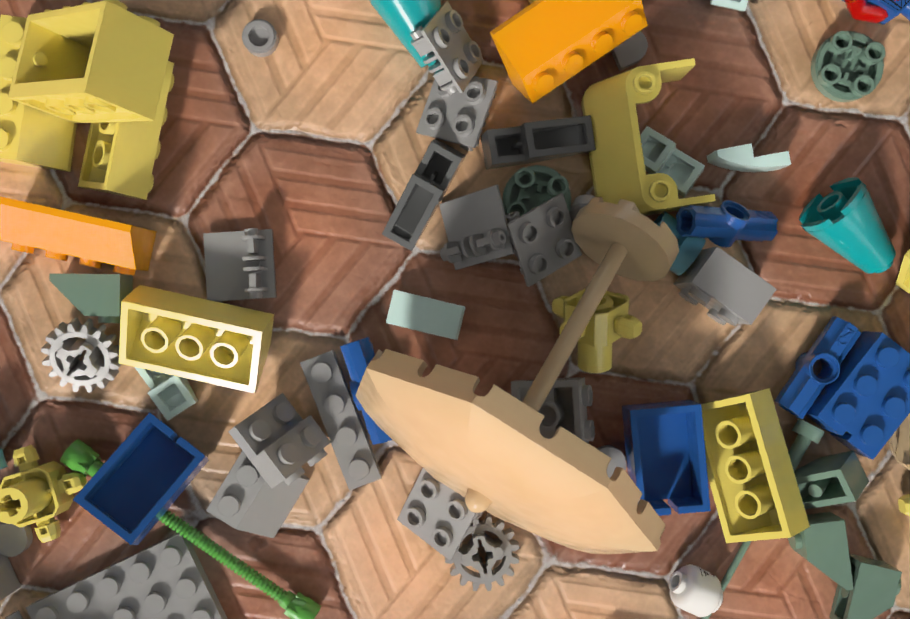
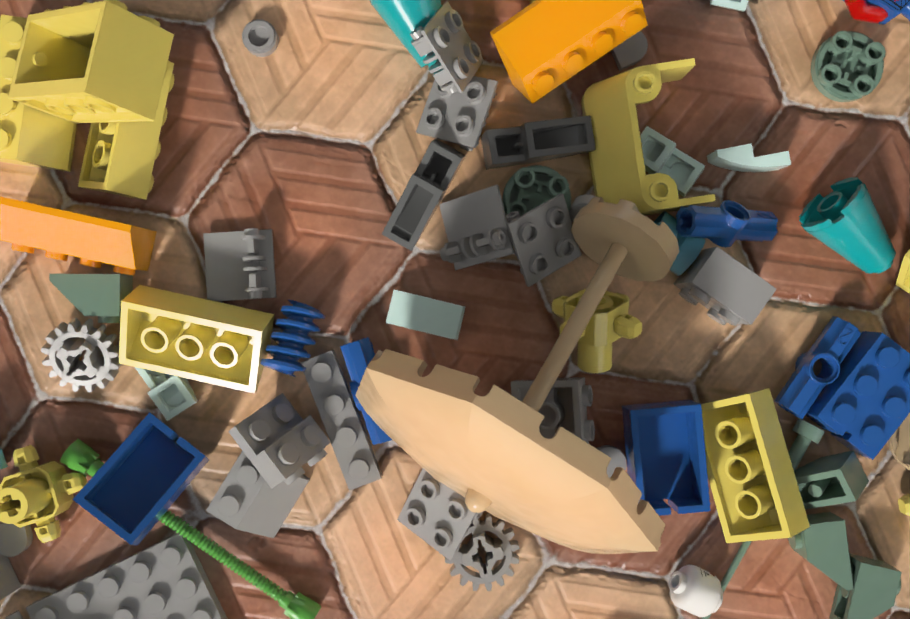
(292, 338): none -> blue piece

